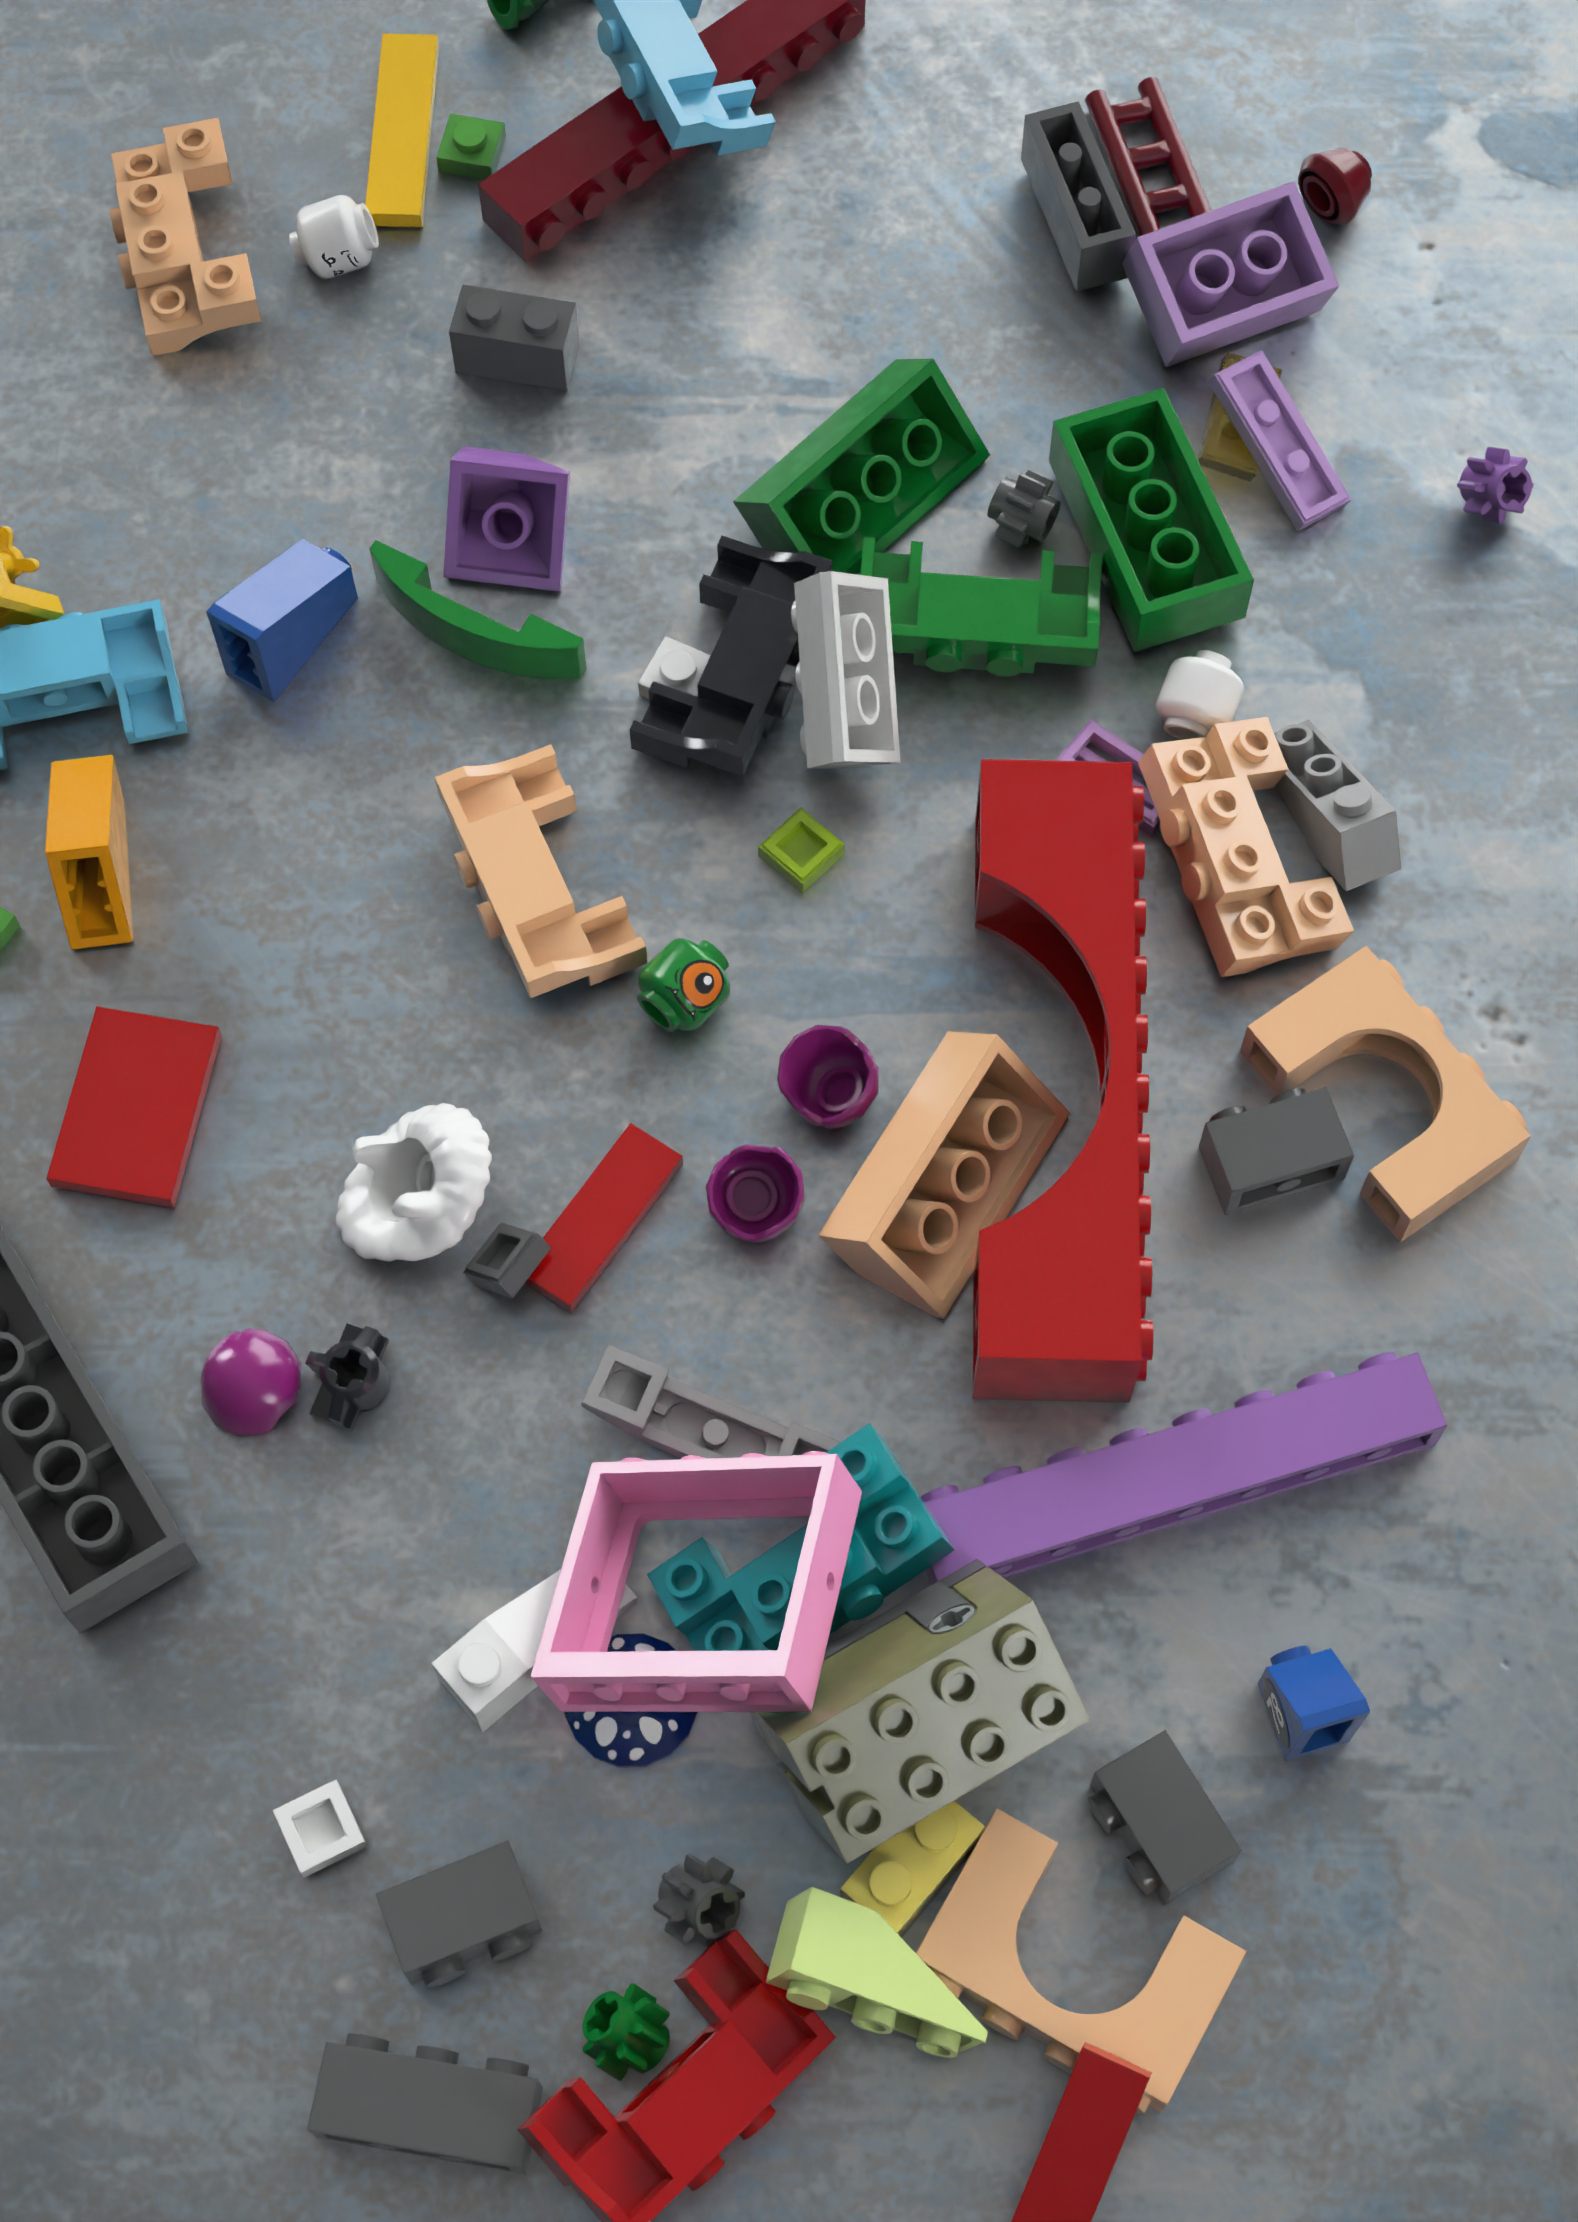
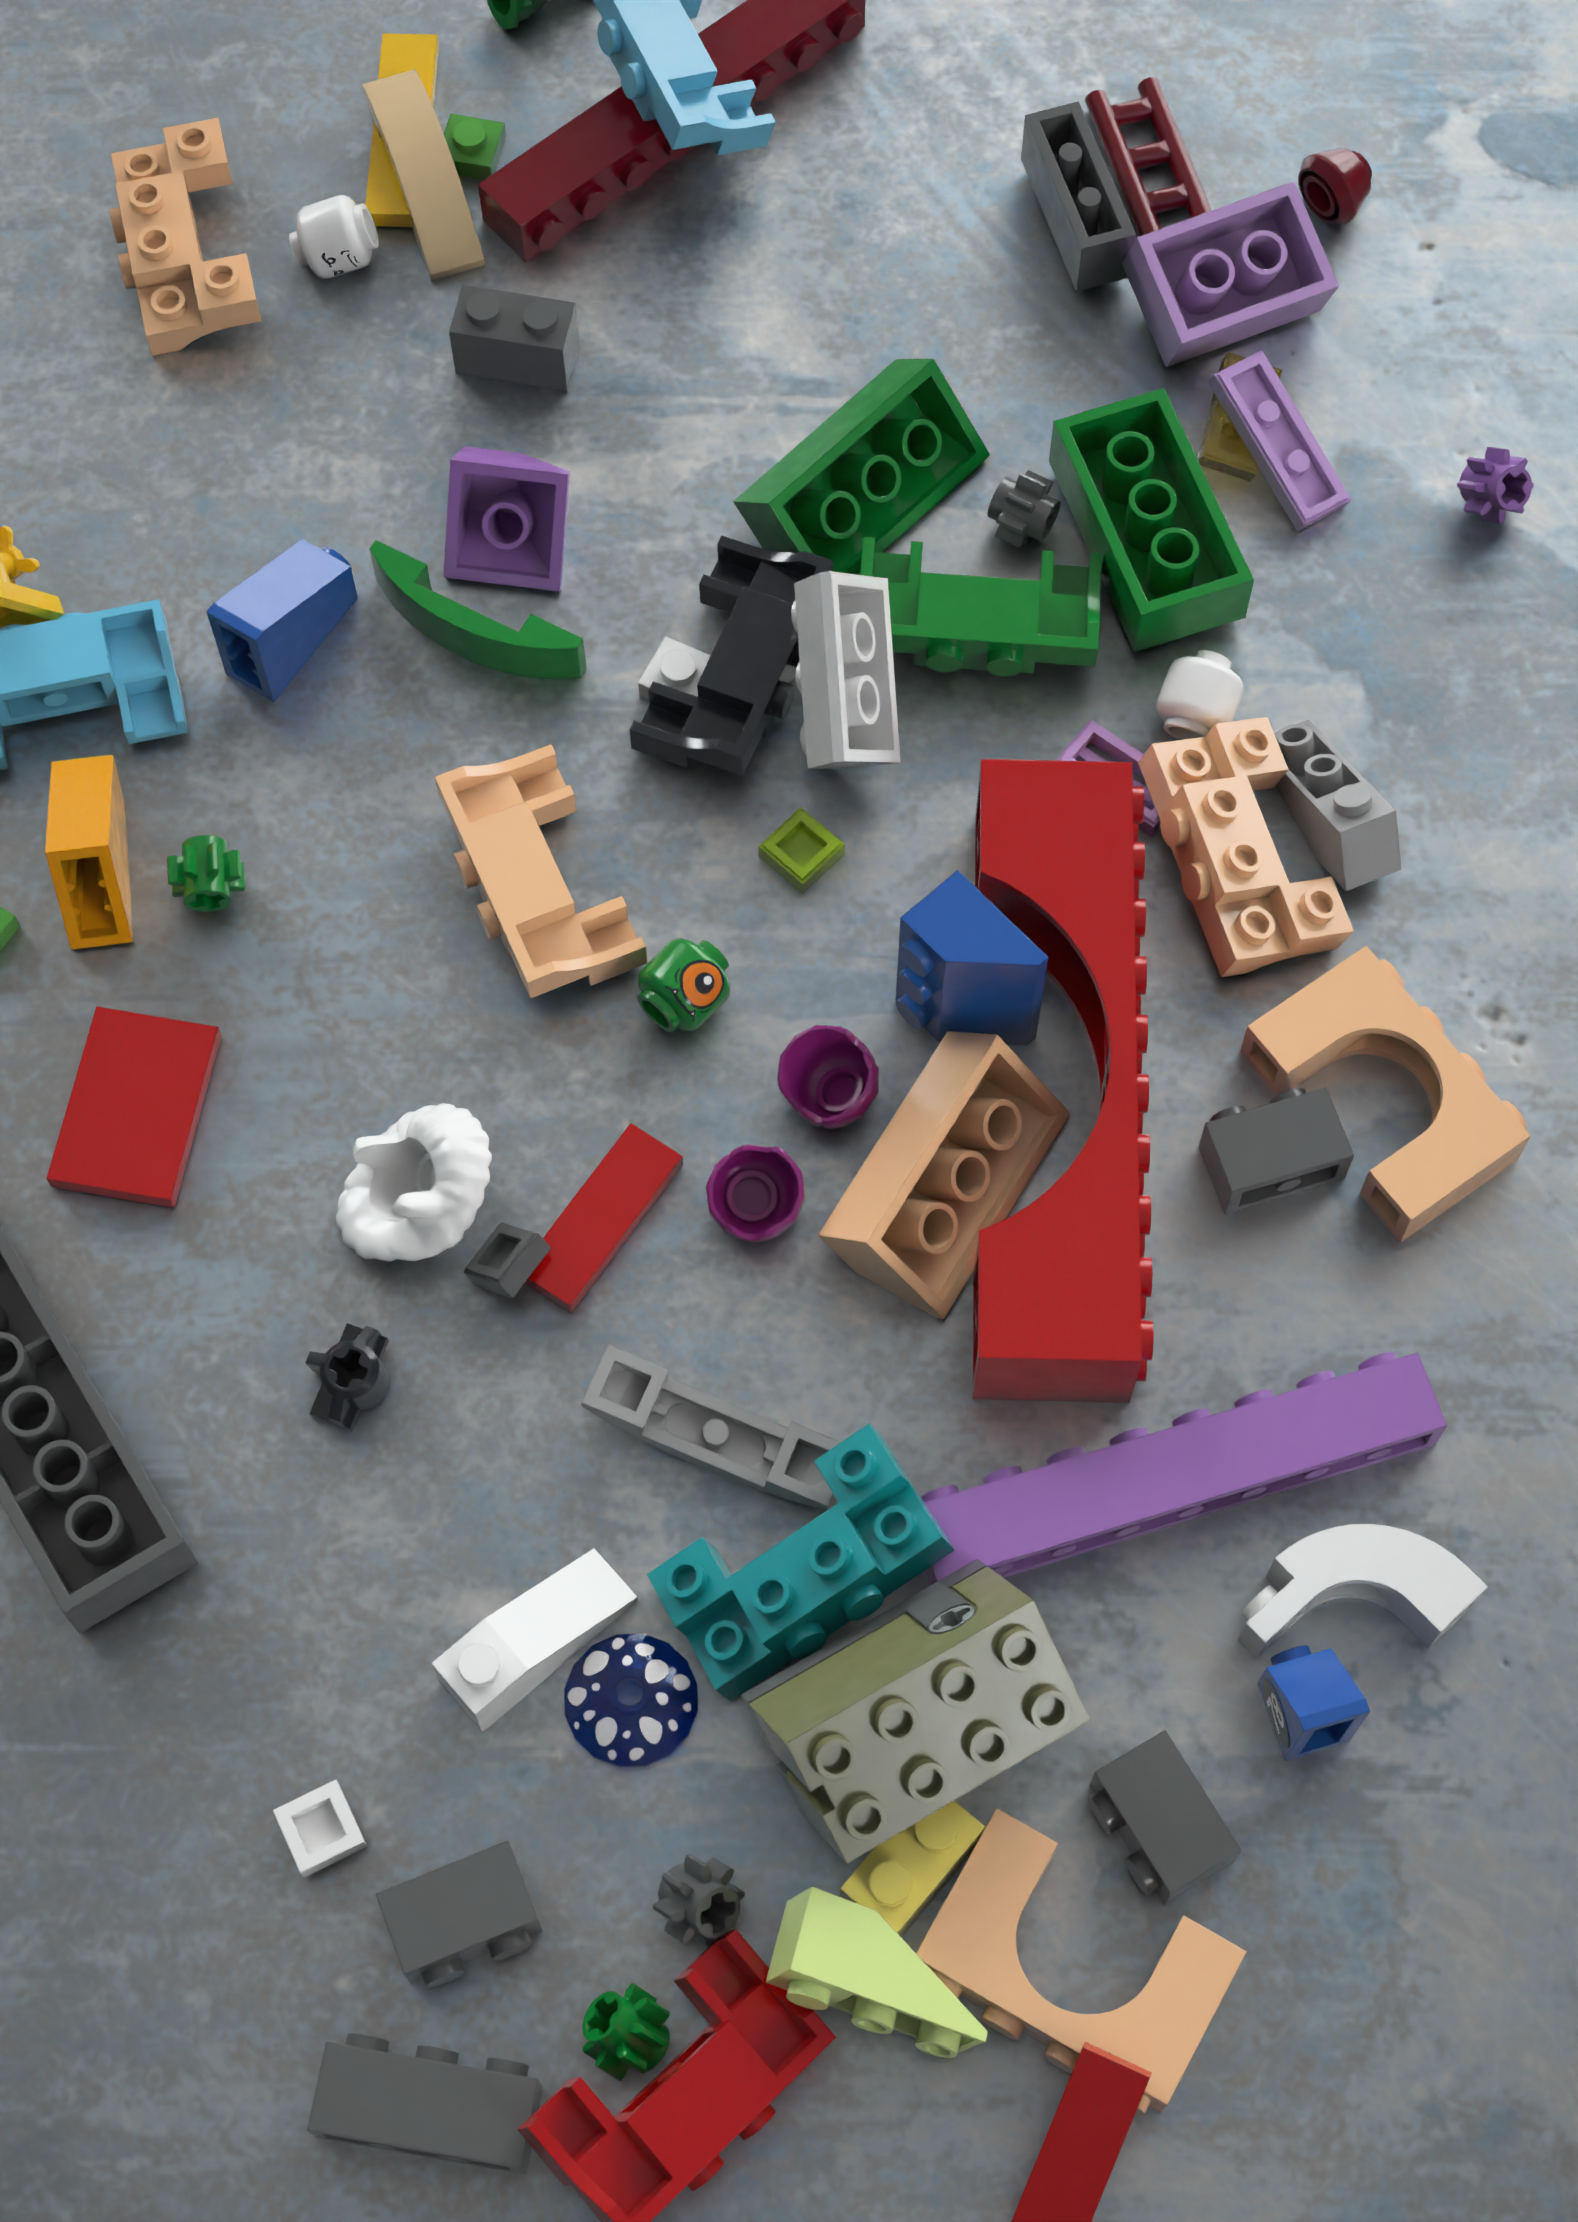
(205, 873): none -> green gear
(250, 1381): magenta hair -> none
(425, 174): none -> tan slope
(614, 1507): bright pink piece -> none
(967, 967): none -> blue slope
(1369, 1562): none -> white arch

